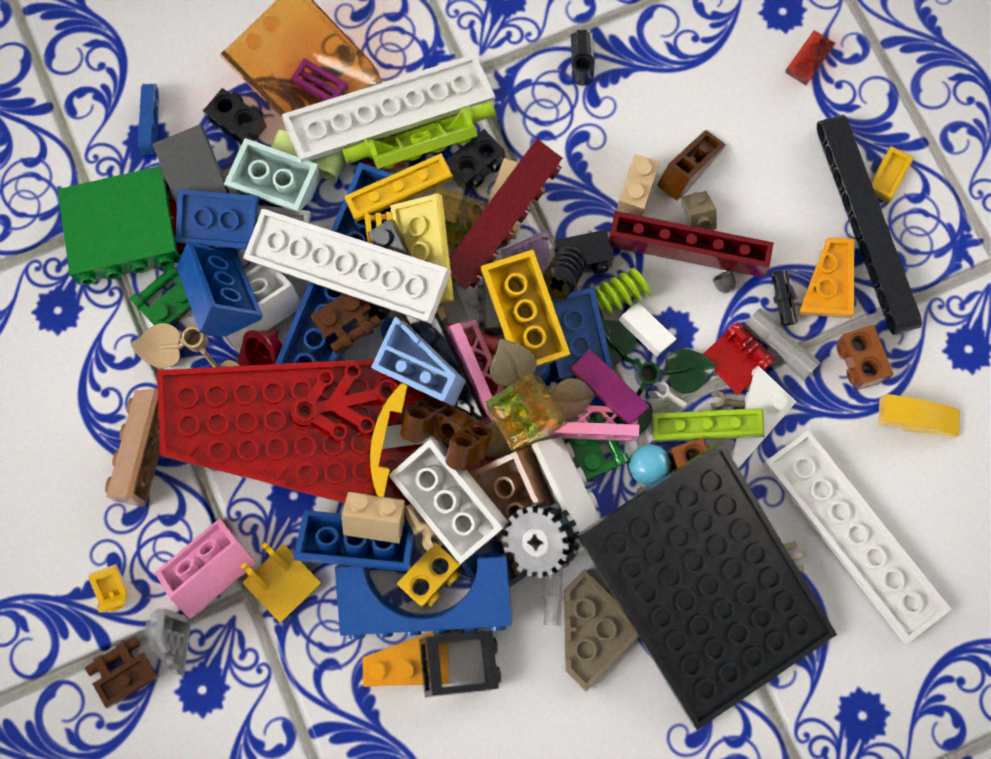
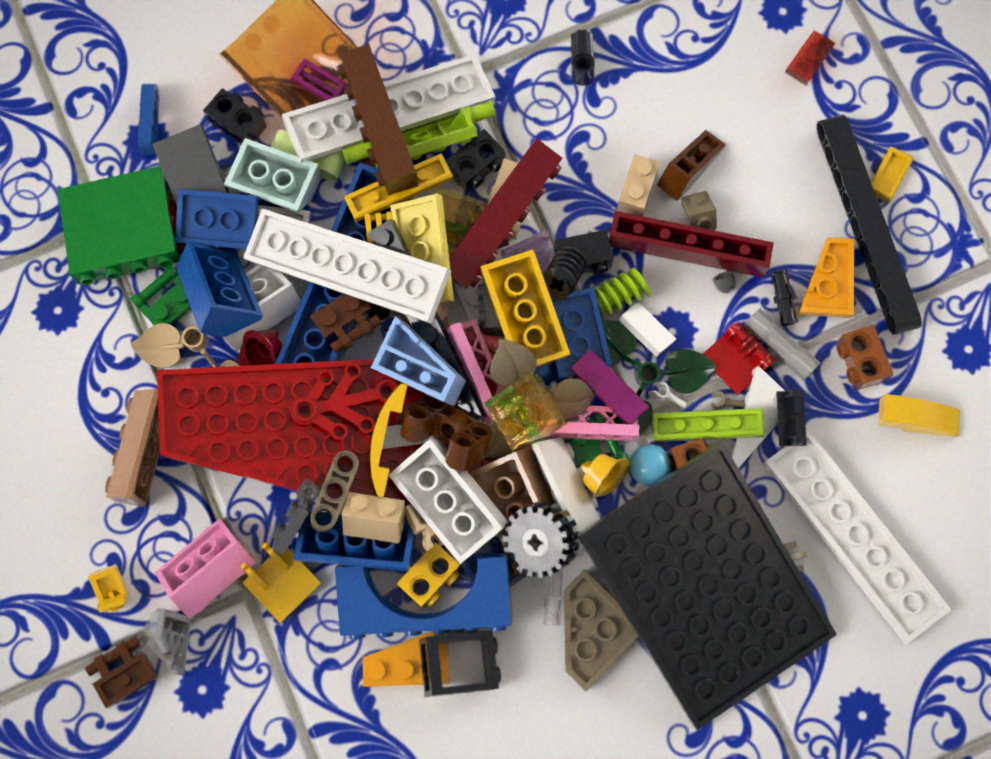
(296, 515): none -> dark grey hinge
(339, 478): none -> dark tan beam
(378, 120): none -> reddish brown brick
(604, 474): none -> yellow piece
(791, 418): none -> black hinge

